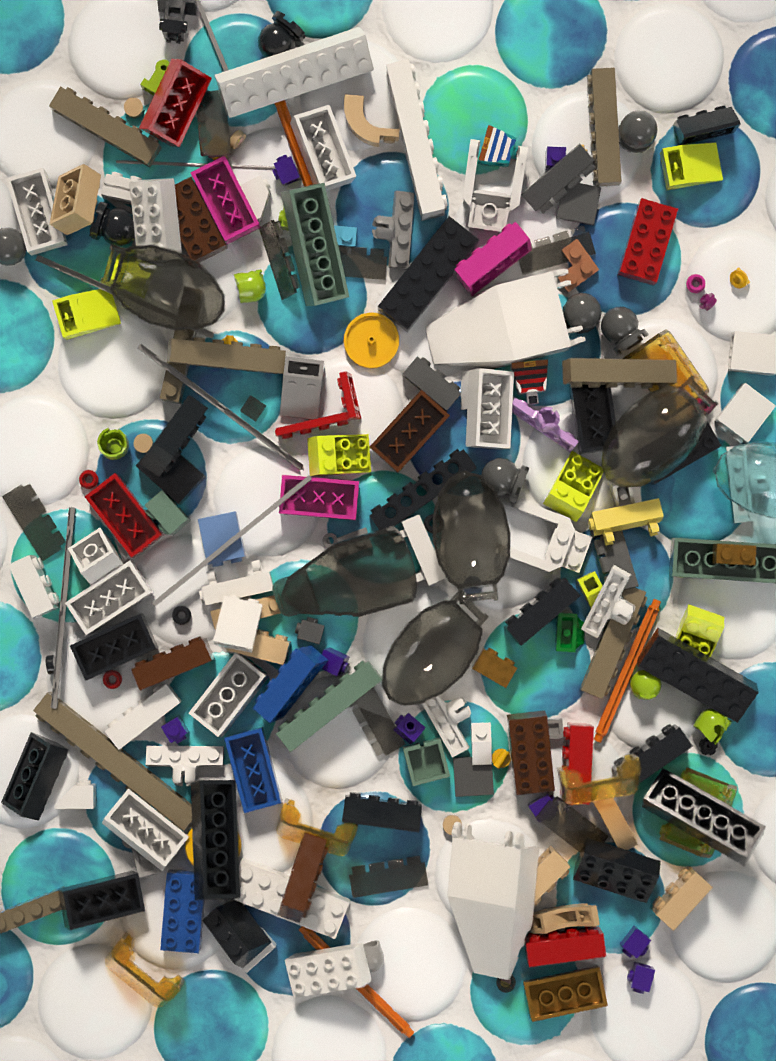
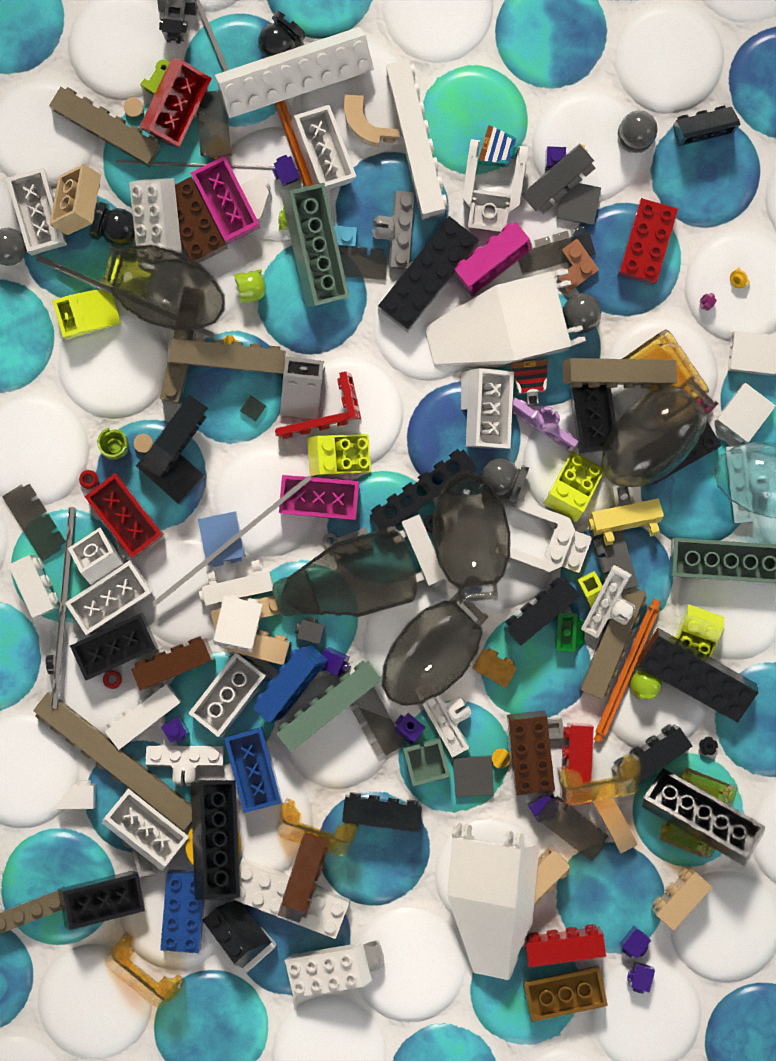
(34, 776): black slope -> none
(117, 188): white brick -> none
(167, 513): sand green piece -> none
(175, 615): black plate -> none
(221, 407): light grey piece -> none
(237, 139): tan tile -> none
(280, 264): clear smoke windscreen -> none
(371, 340): yellow piece -> none
(379, 1003): orange piece -> none
(390, 879): clear smoke windscreen -> none
(409, 431): reddish brown brick -> none
(432, 383): dark grey brick -> none
(448, 823): tan tile -> none
(481, 743): white slope -> none
(506, 985): clear smoke tile -> none
(563, 917): tan arch -> none
(605, 127): dark tan brick -> none
(616, 870): black brick -> none
(621, 328): dark grey tile -> none
(690, 165): neon yellow slope -> none
(695, 277): dark pink plate -> none
(712, 724): lime helmet -> none
(734, 554): pearl gold brick -> none

